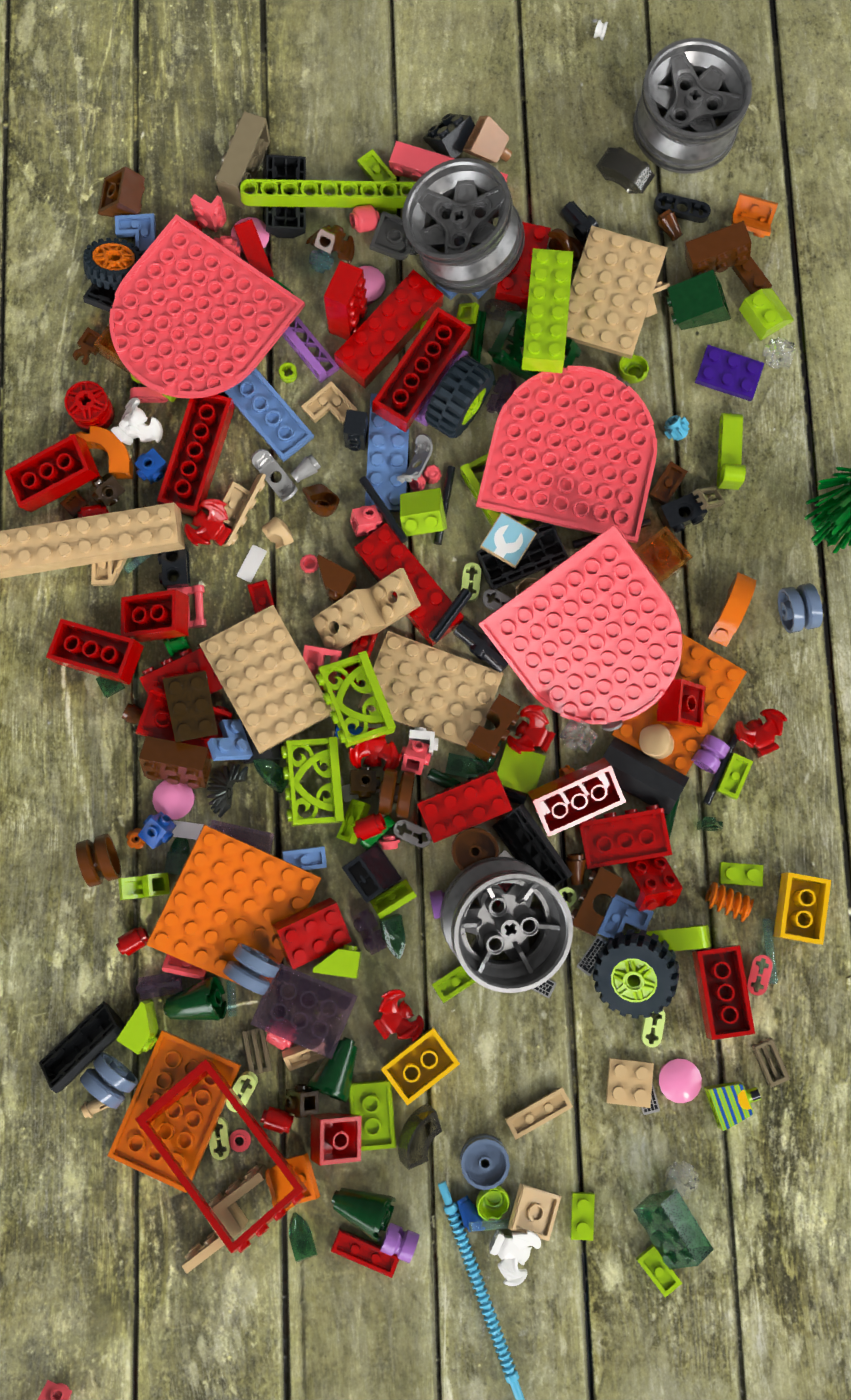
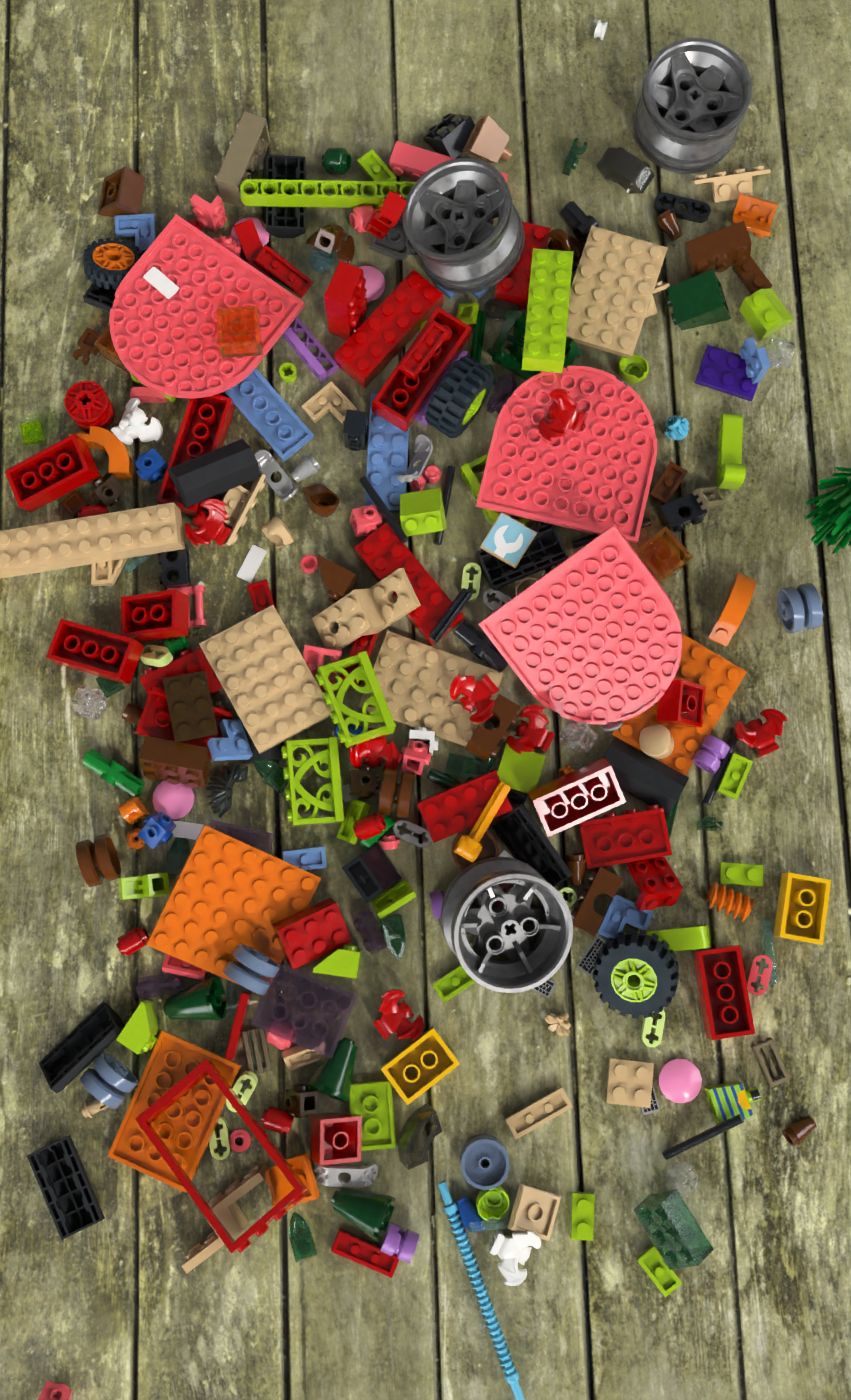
(32, 433): none -> clear neon green plate
(65, 1187): none -> black piece
(89, 702): none -> clear brick
(113, 773): none -> green piece
(133, 810): none -> orange leg
(156, 655): none -> yellowish green beam
(161, 282): none -> white sticker
(214, 472): none -> black piece
(238, 1025): none -> red tile
(239, 331): none -> clear orange brick
(283, 271): none -> red tile
(336, 161): none -> dark green head
(360, 1176): none -> light grey piece
(386, 214): none -> red arch
(424, 350): none -> red tile
(469, 845): none -> light orange axle
(476, 695): none -> red animal
(559, 1023): none -> tan plant
(564, 416): none -> red animal
(572, 160): none -> clear green plate
(702, 1137): none -> black bar
(730, 186): none -> tan bracket
(755, 359): none -> medium blue plate
(799, 1130): none -> reddish brown cone

